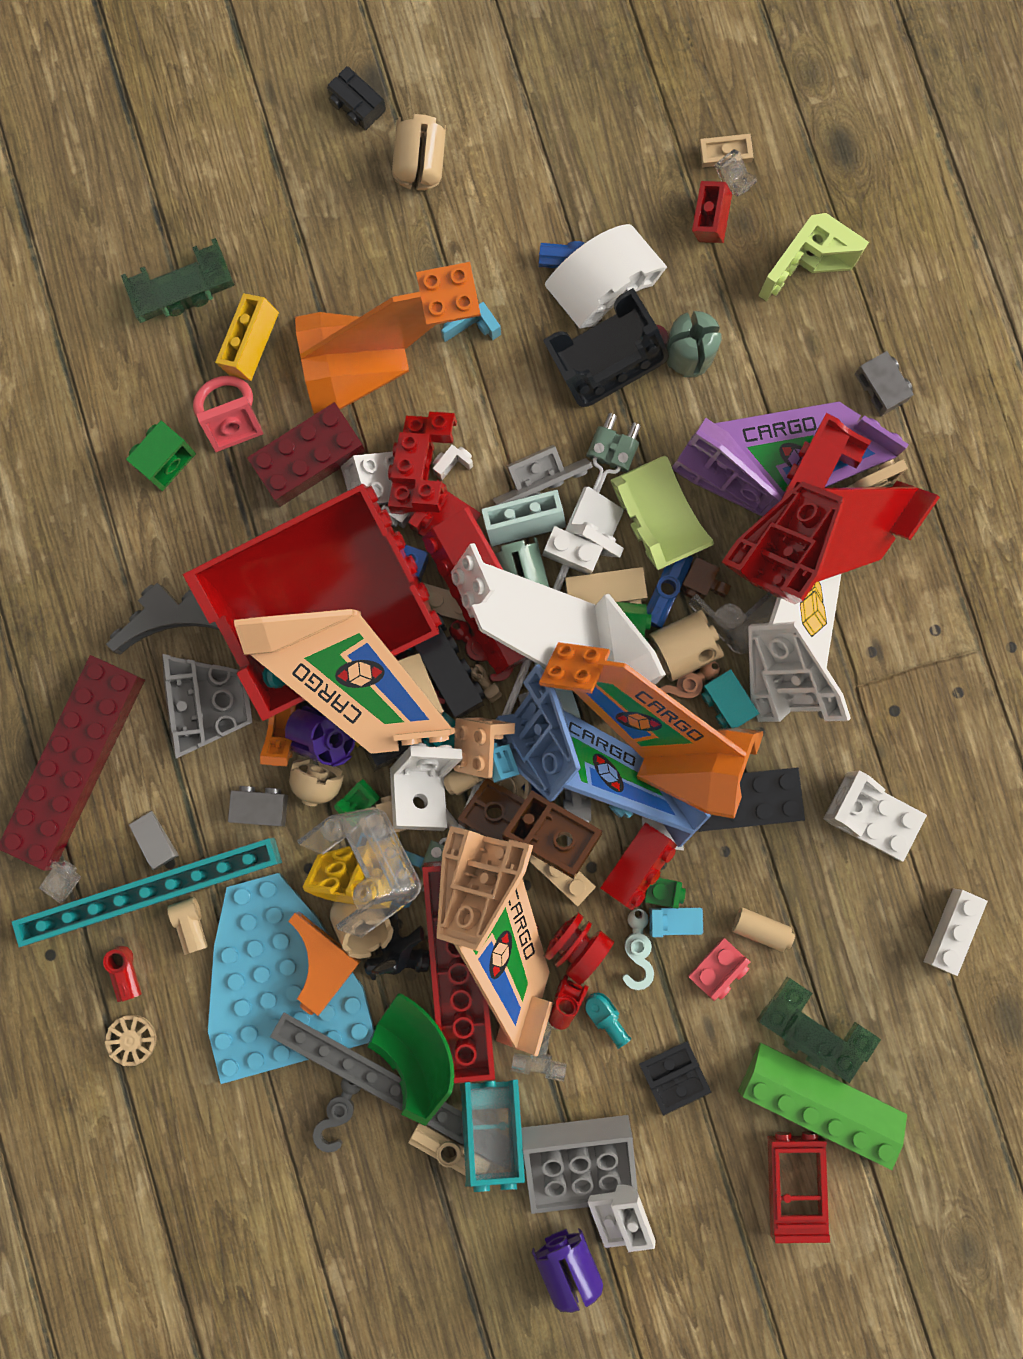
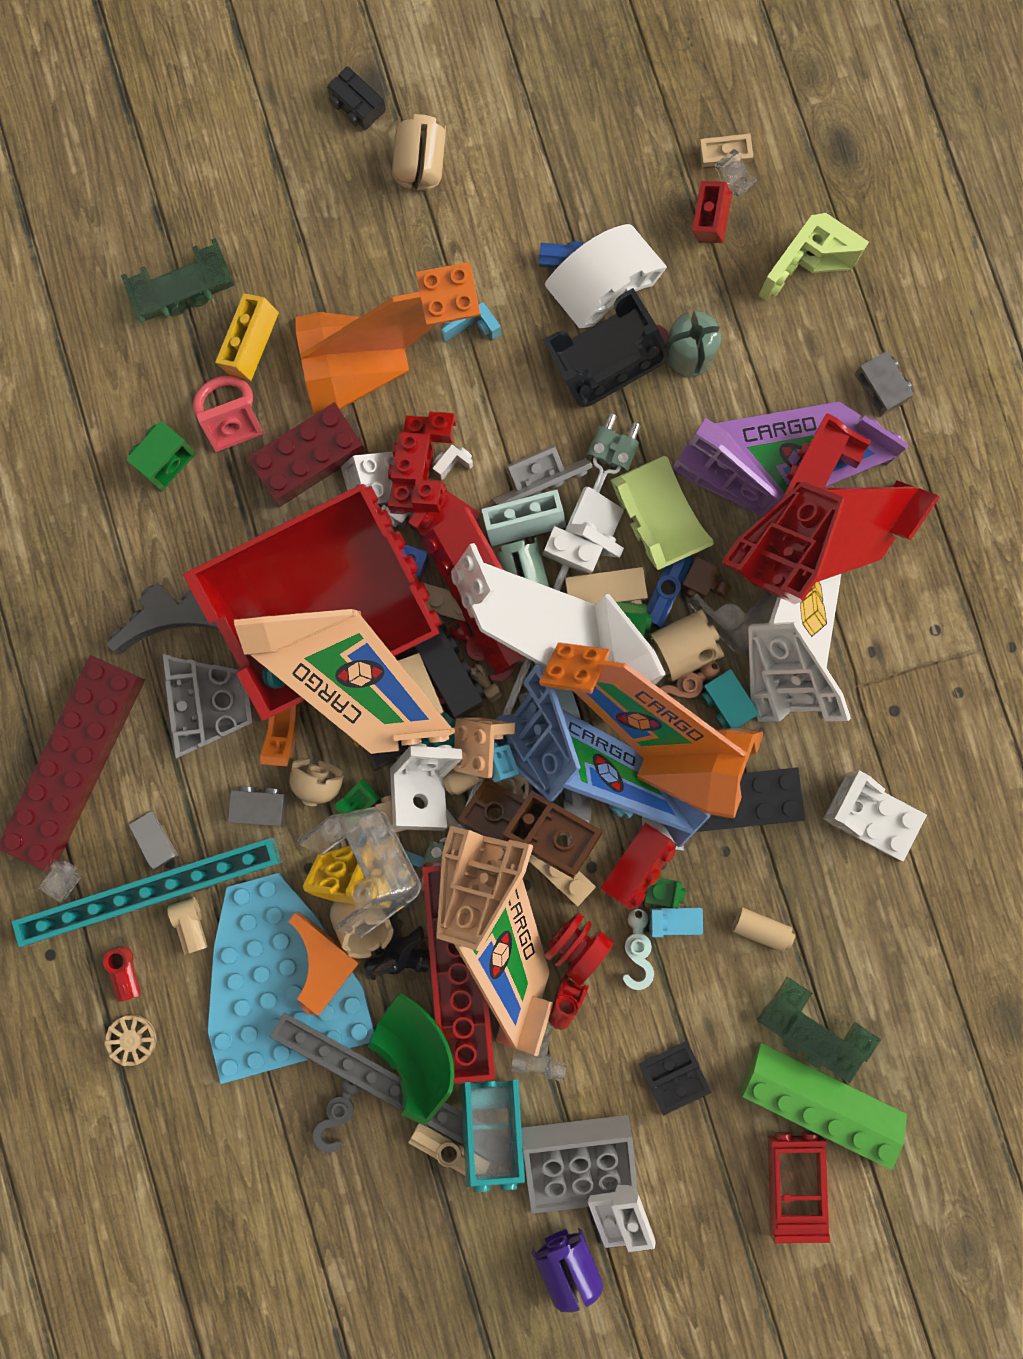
(318, 737): dark purple cylinder -> none
(605, 1016): teal arm -> none
(719, 970): coral bracket -> none
(886, 474): tan plate -> none
(955, 931): white brick -> none

